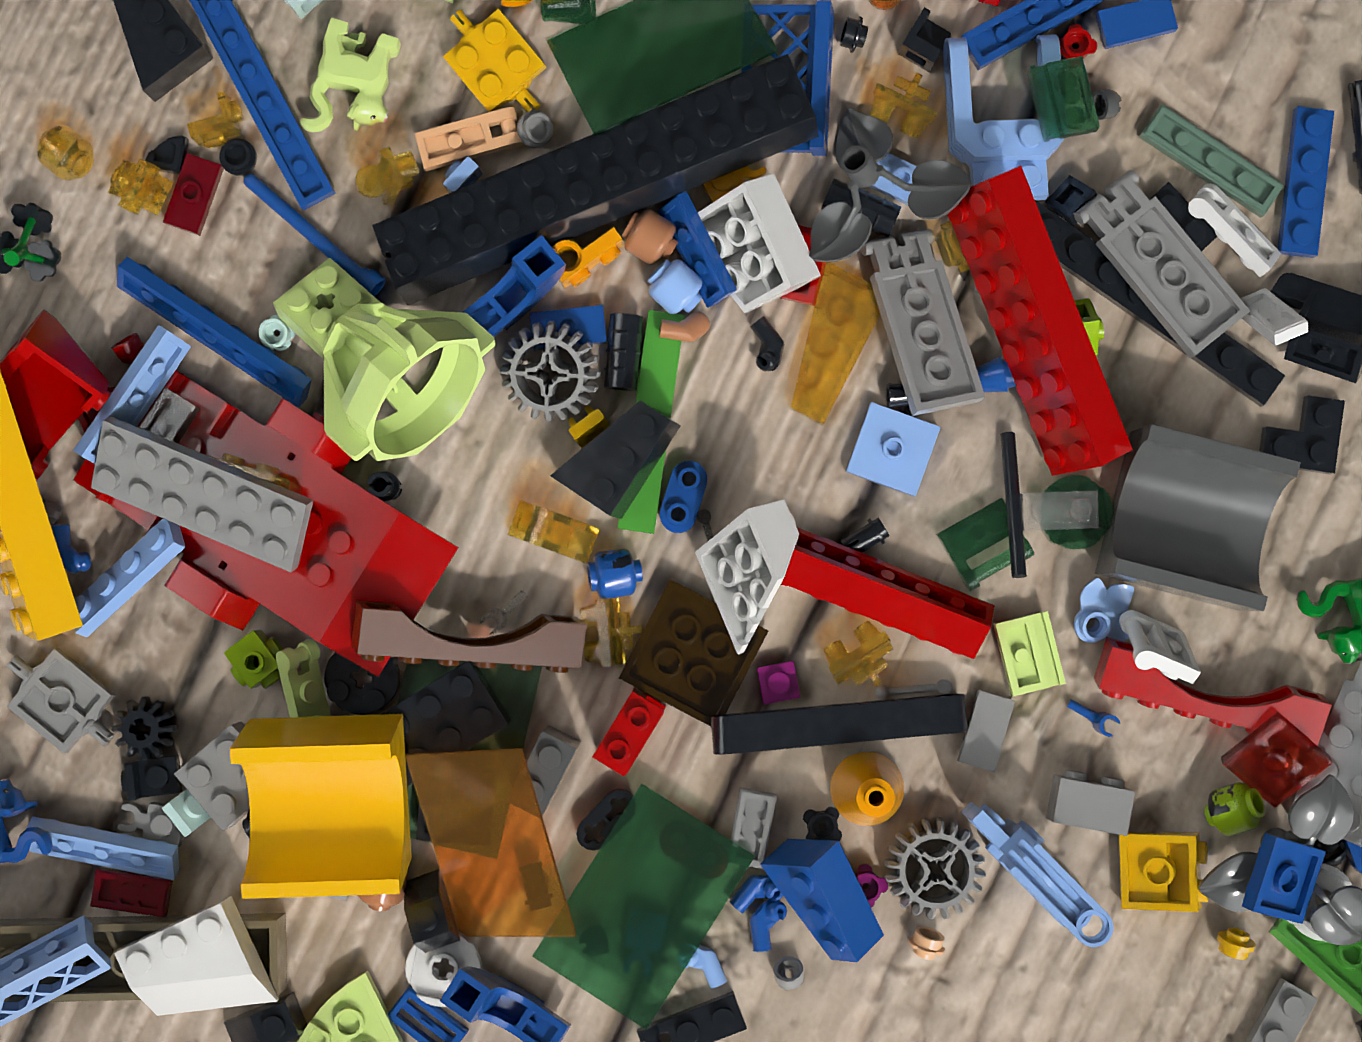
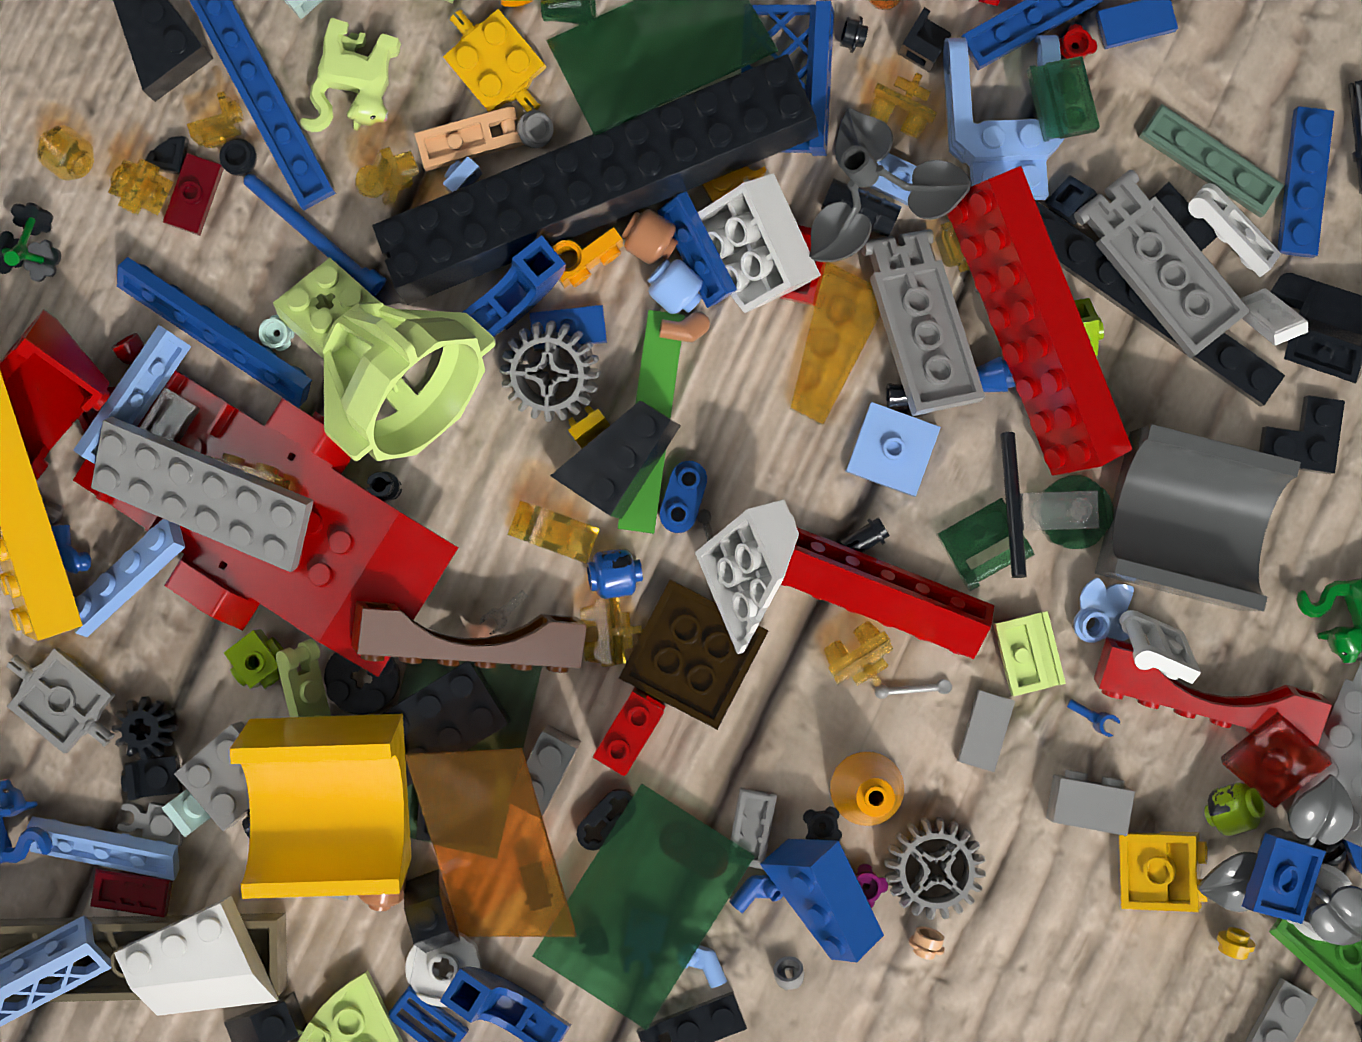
(623, 352): black axle -> none
(763, 920): blue arm -> none
(771, 345): black arm -> none
(778, 682): magenta plate -> none
(838, 723): black beam -> none
(1021, 854): light blue plate -> none
(1112, 101): dark grey hinge -> none

